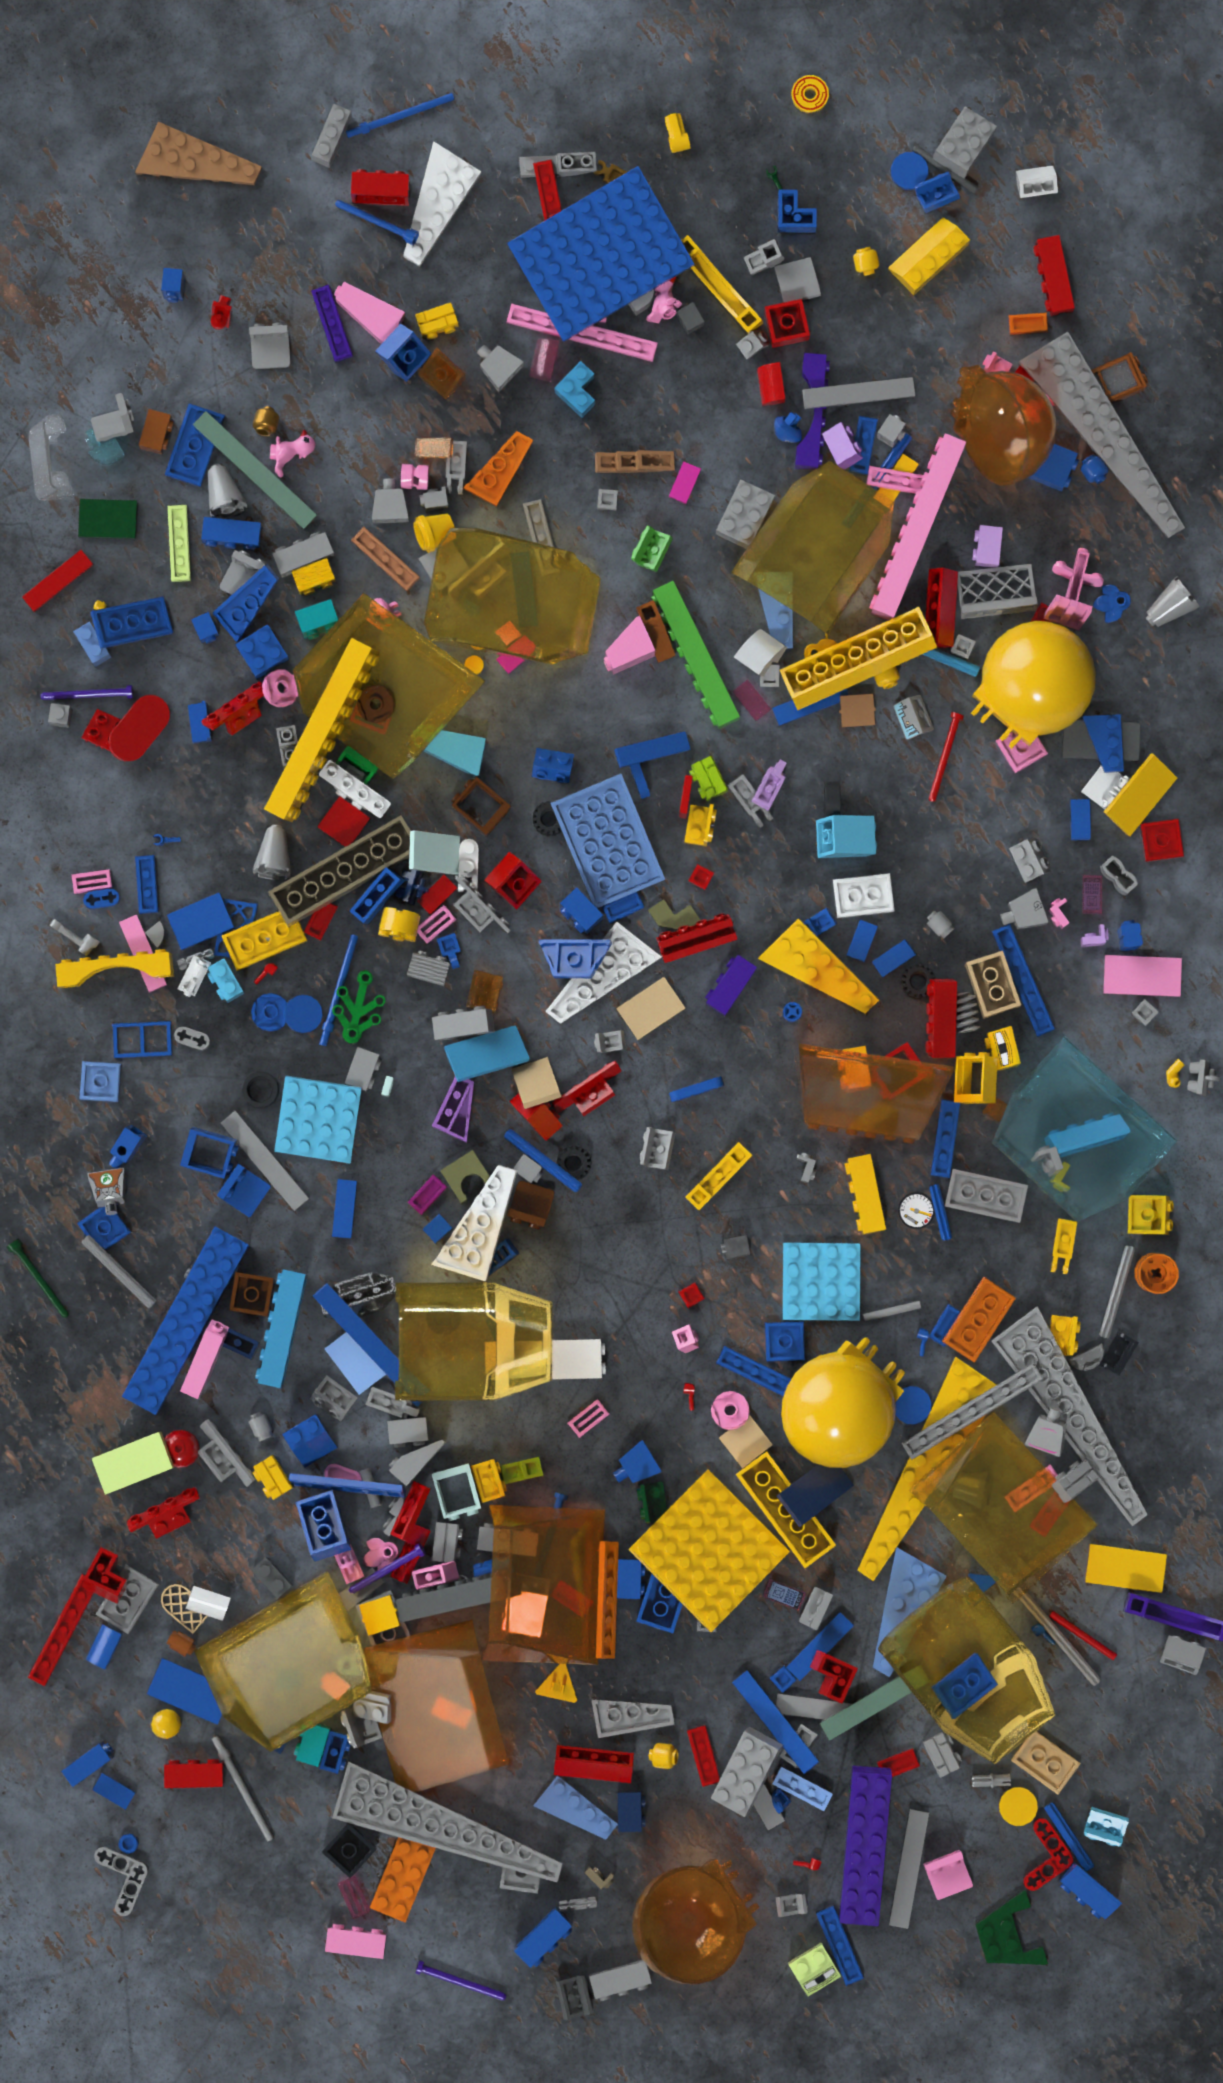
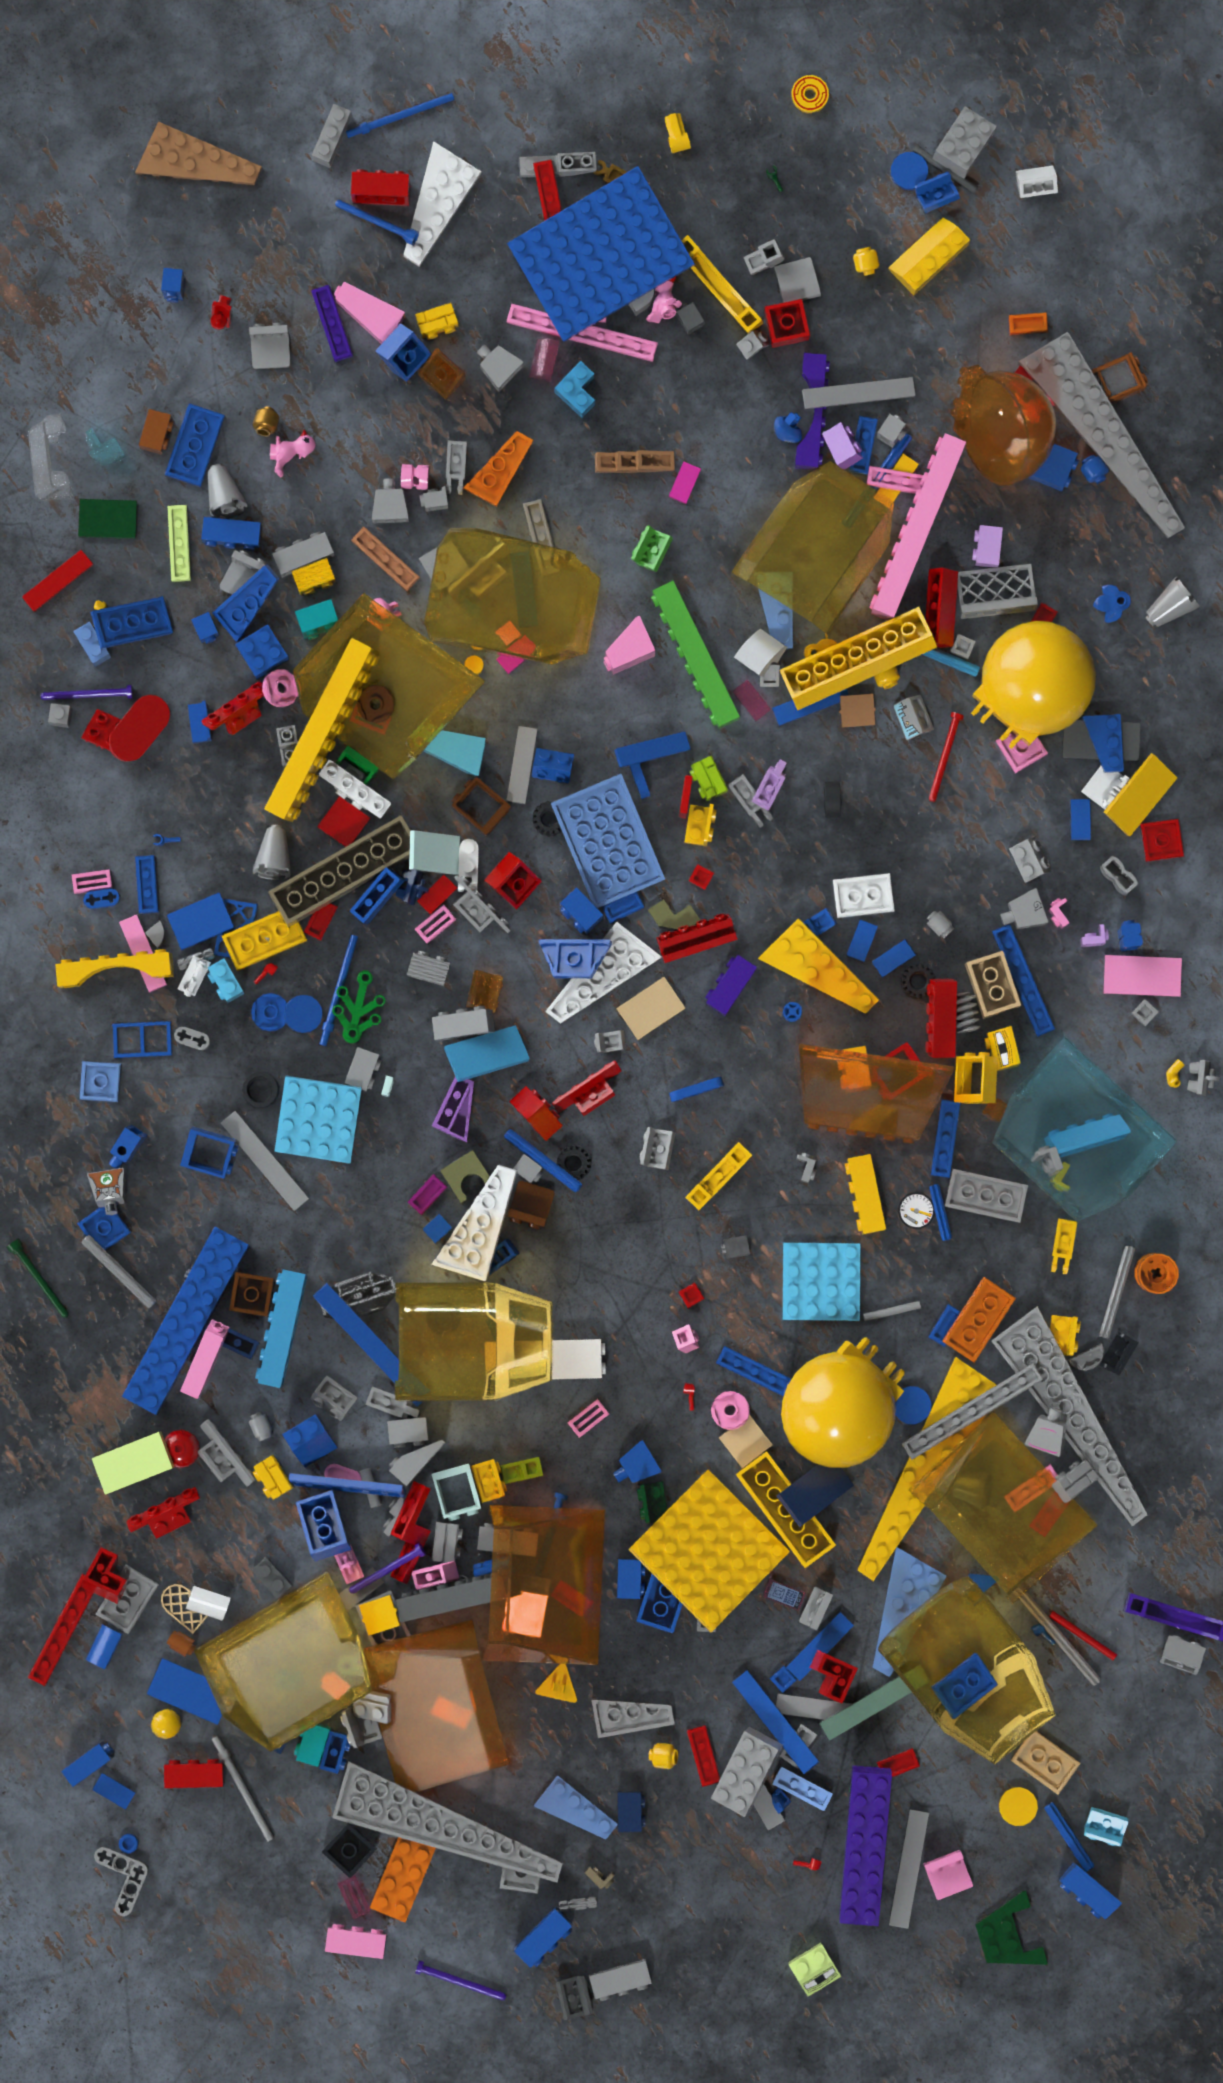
(86, 944): light grey brick -> none
(114, 423): light grey bracket -> none
(244, 1190): blue bracket -> none
(254, 470): sand green tile -> none
(344, 1208): blue tile -> none
(354, 1363): light blue tile -> none
(377, 1555): bright pink plate -> none
(399, 924): yellow brick -> none
(431, 530): yellow piece -> none
(433, 447): clear orange tile -> none
(449, 948): blue plate -> none
(522, 765): none -> light grey tile
(536, 1083): tan tile -> none
(593, 1764): red brick -> none
(607, 499): light grey plate -> none
(607, 1600): orange plate -> none
(656, 631): dark orange slope -> none
(692, 1922): clear orange windscreen -> none
(745, 514): light grey brick -> none
(771, 384): red brick -> none
(784, 1341): blue tile -> none
(791, 1905): light grey bracket -> none
(794, 218): blue brick -> none
(839, 1945): blue tile -> none
(846, 836): medium azure slope -> none
(922, 1334): blue hand -> none
(941, 1754): light grey brick -> none
(991, 1780): light grey axle -> none
(996, 363): bright pink bracket -> none
(1053, 1860): red beam -> none
(1054, 275): red brick -> none
(1067, 609): bright pink piece -> none
(1091, 894): clear pink tile -> none
(1125, 1568): yellow tile -> none
(1150, 1214): yellow plate -> none

